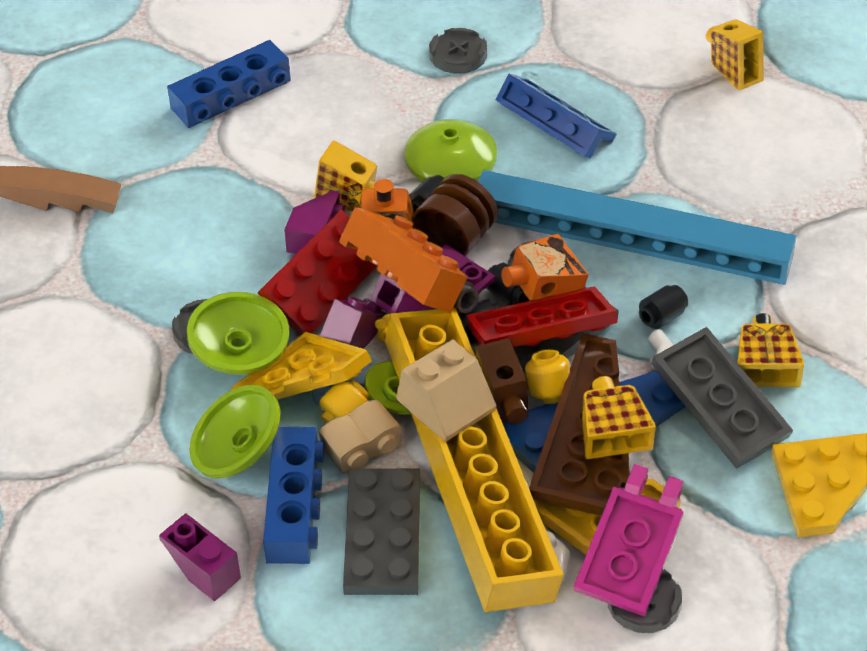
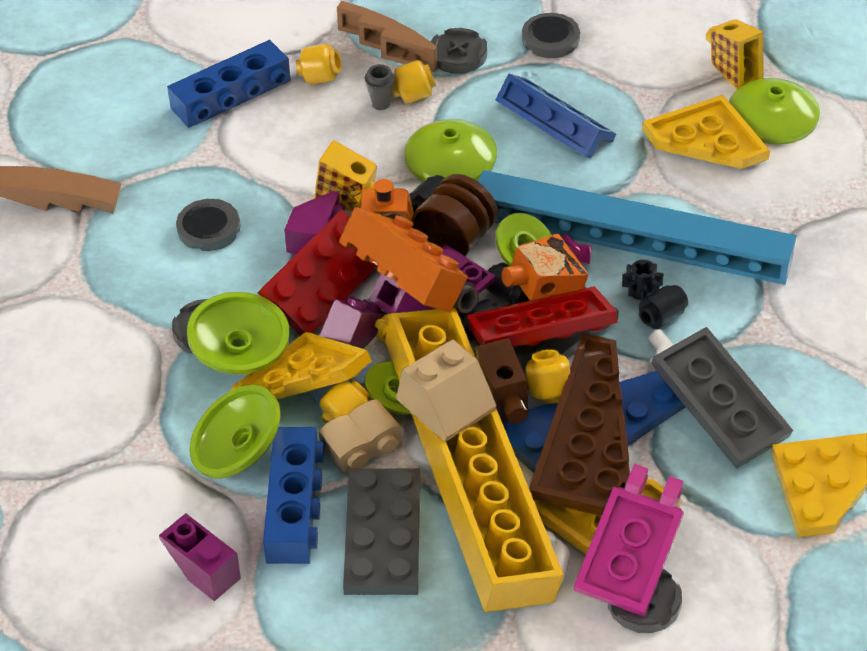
(208, 224): none -> tile
(318, 64): none -> yellow head
(380, 84): none -> dark grey cone
(394, 39): none -> medium nougat slope
(413, 82): none -> yellow head
(516, 231): none -> lime dish
(550, 35): none -> tile
(581, 251): none -> dark pink hand
(615, 420): yellow torso -> none
(642, 279): none -> black gear
(709, 133): none -> yellow plate
(770, 353): yellow torso -> none
(777, 109): none -> lime dish

